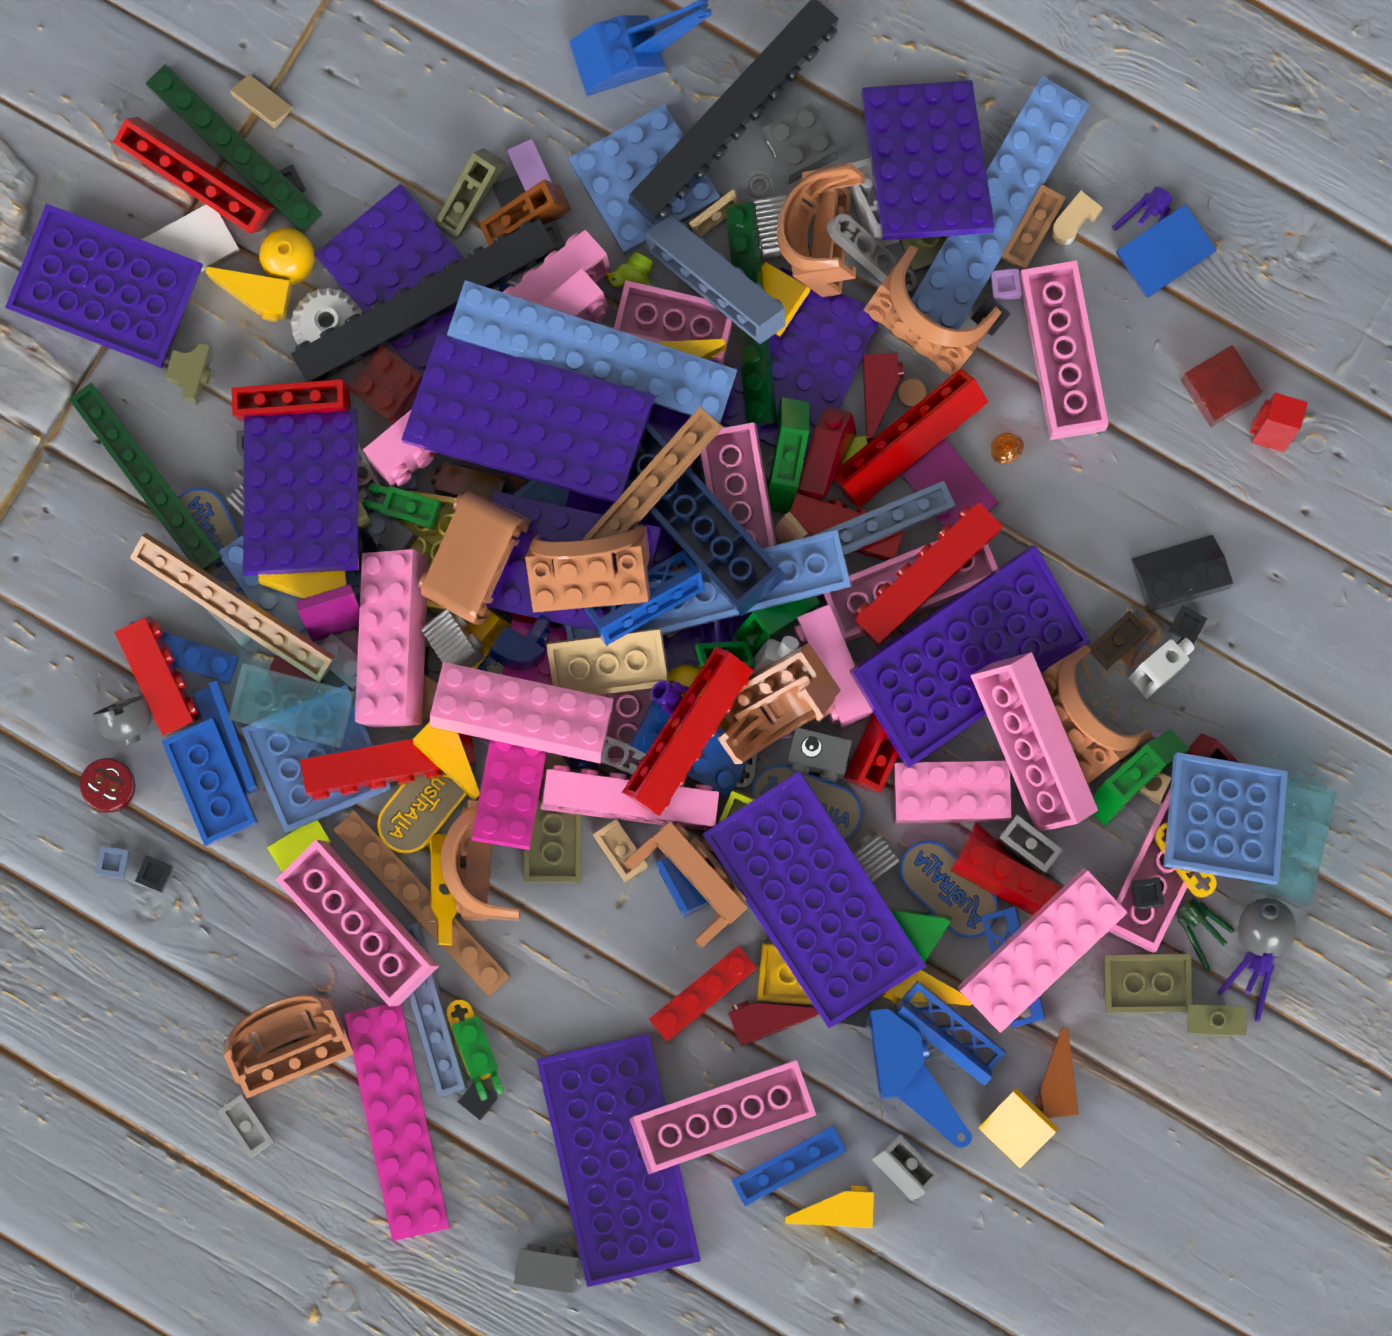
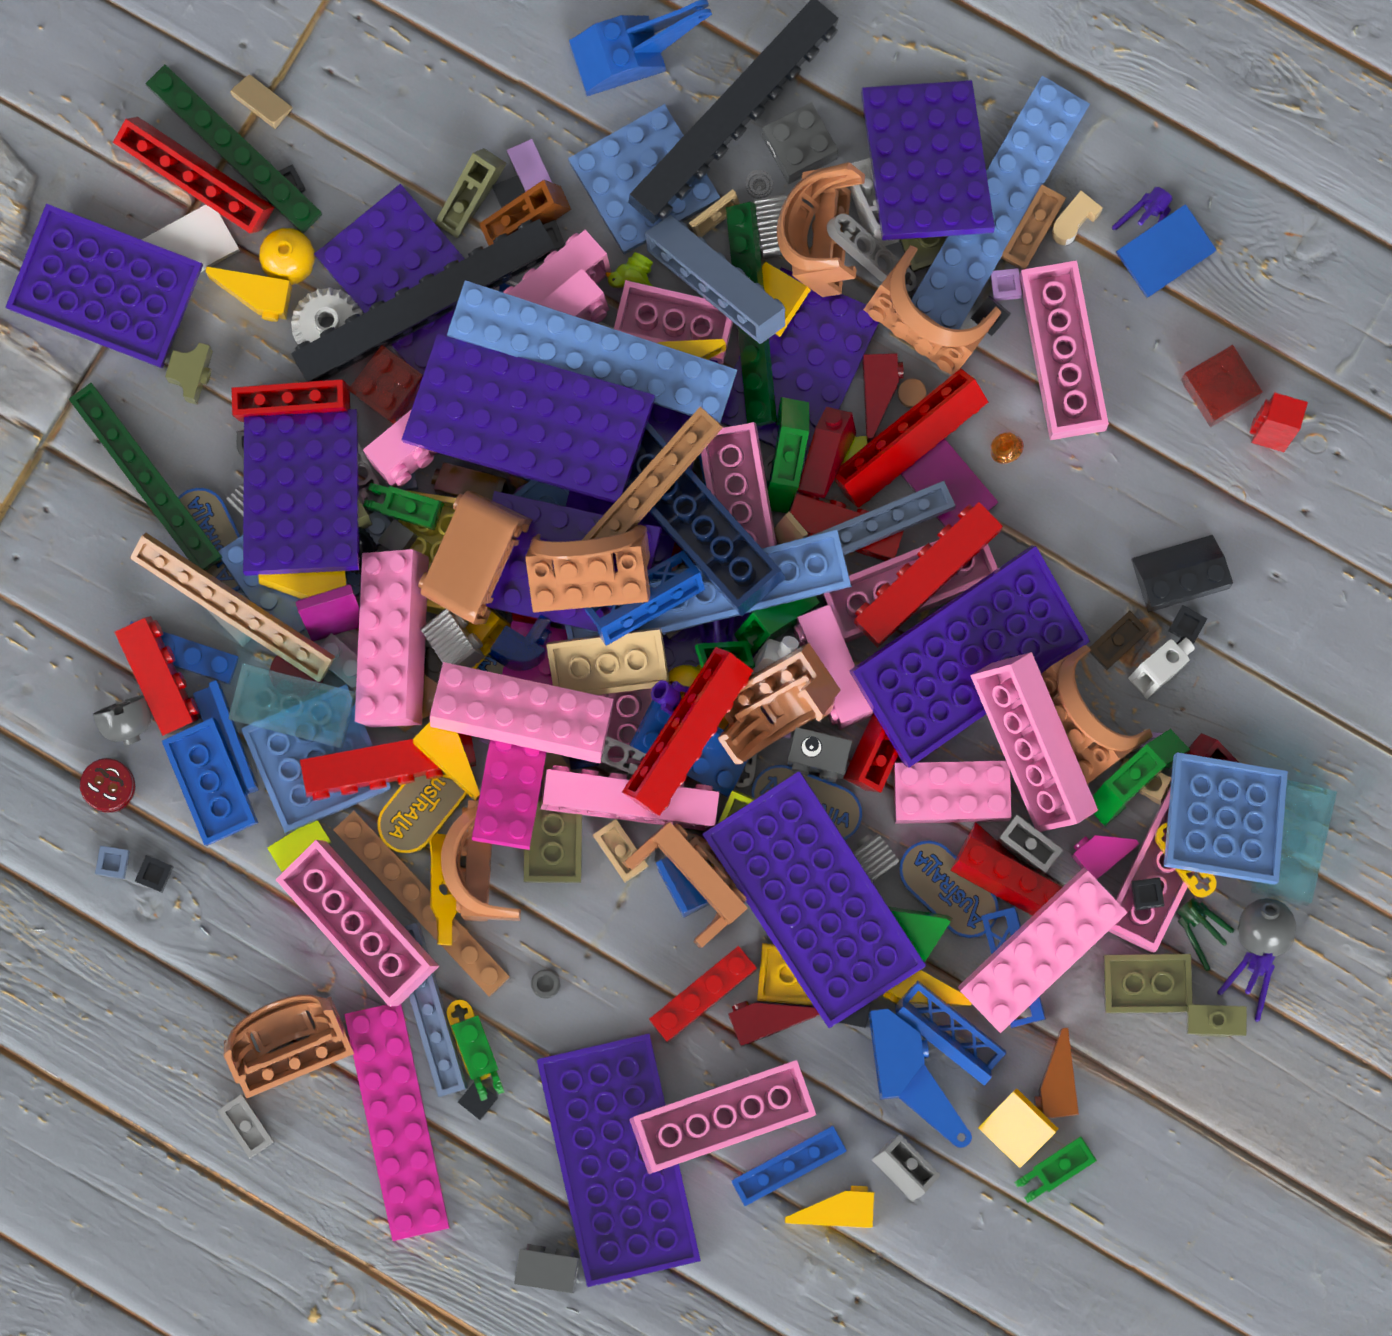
(545, 984): none -> dark grey tile
(1058, 1167): none -> green hinge
(1101, 853): none -> dark pink slope

